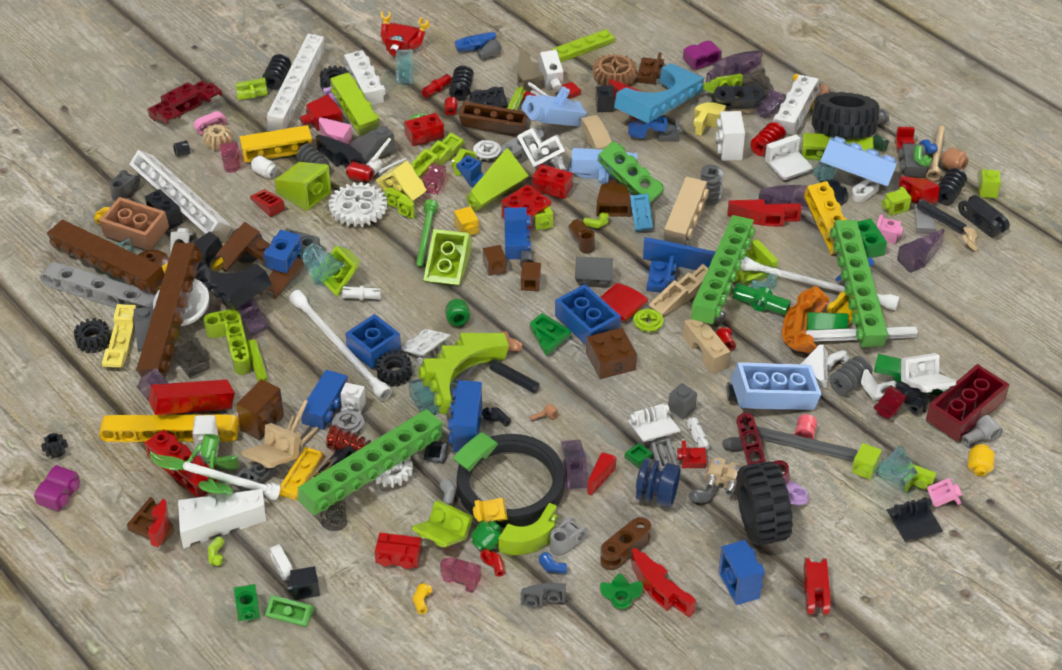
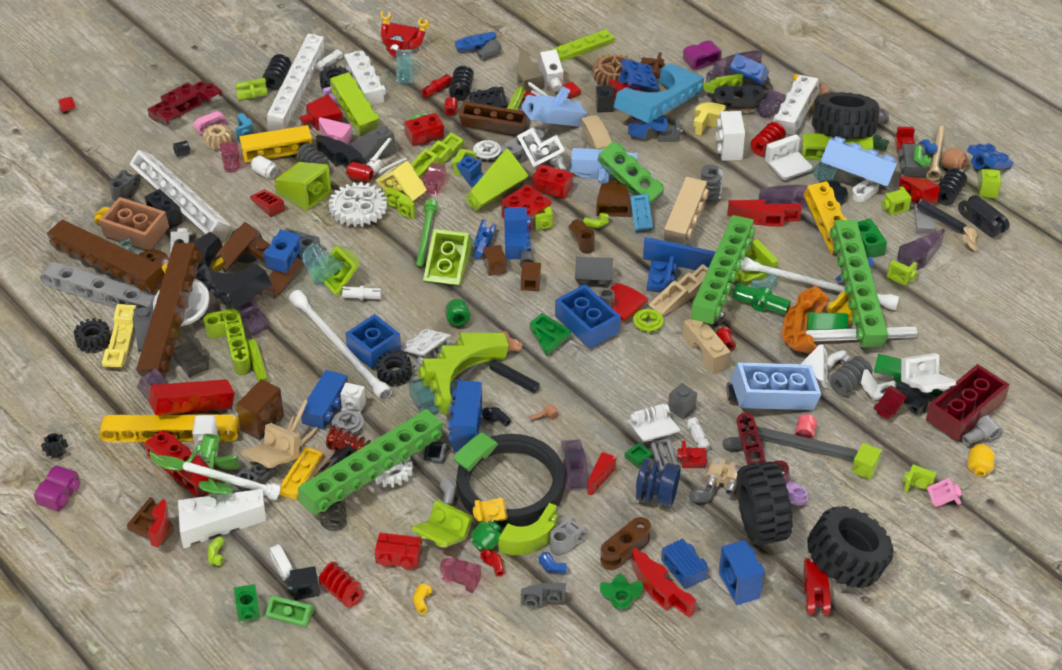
(66, 104): none -> red hose
(245, 126): none -> dark azure bracket
(329, 60): none -> white axle
(341, 584): none -> red piece
(466, 221): yellow brick -> none
(483, 238): none -> blue hinge
(607, 296): none -> flat silver hose
(611, 353): reddish brown brick -> none
(638, 76): none -> blue plate
(684, 563): none -> blue brick
(749, 69): none -> brick
(850, 547): none -> black tyre
(890, 229): bright pink brick -> none
(897, 467): clear light blue wing -> none
(901, 272): none -> lime bracket
(914, 519): black hinge -> none
(992, 158): none -> blue plate

